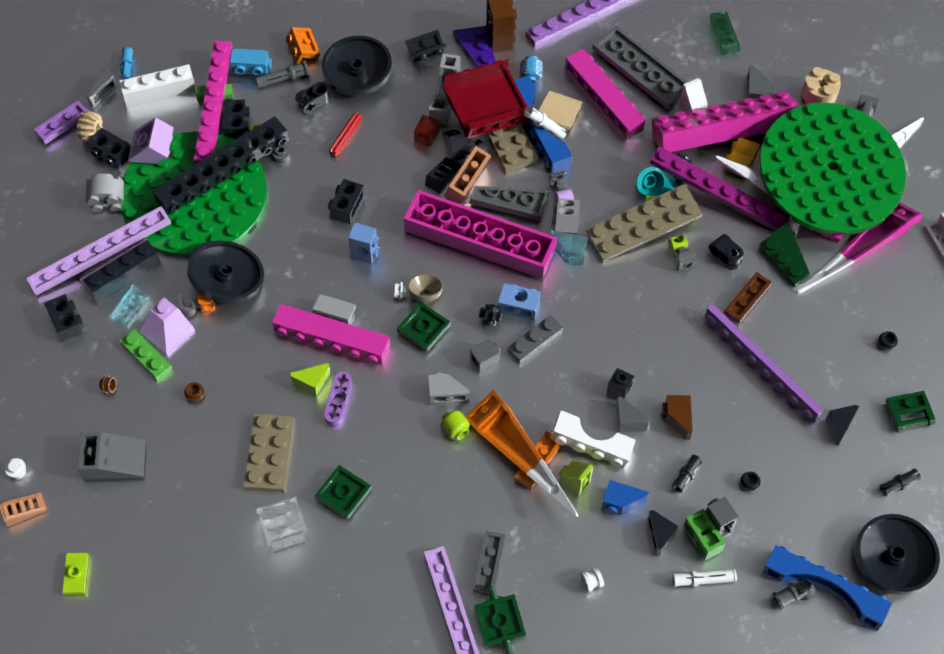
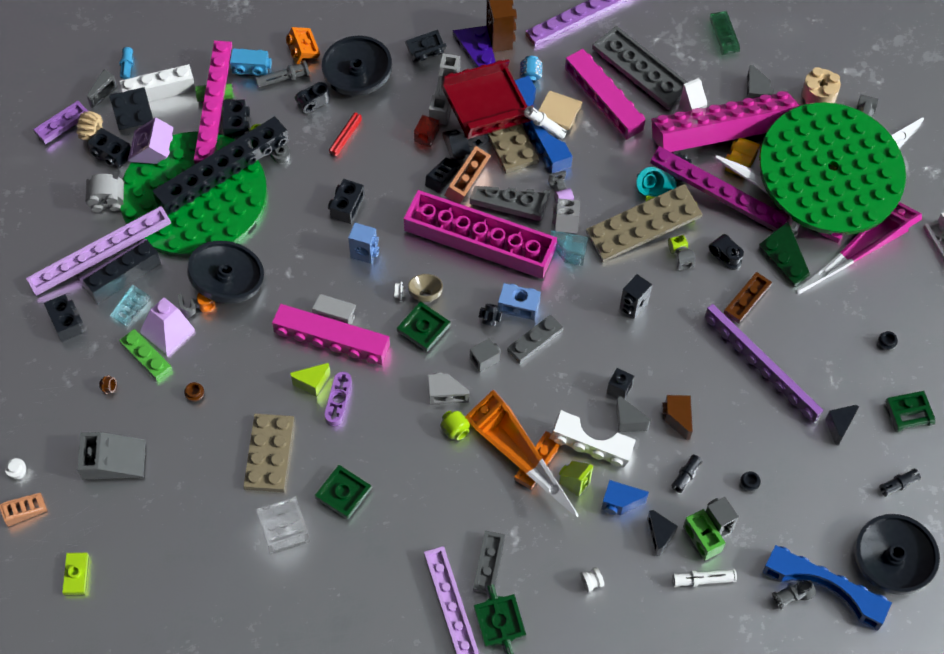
(131, 108): none -> black plate
(635, 296): none -> black brick

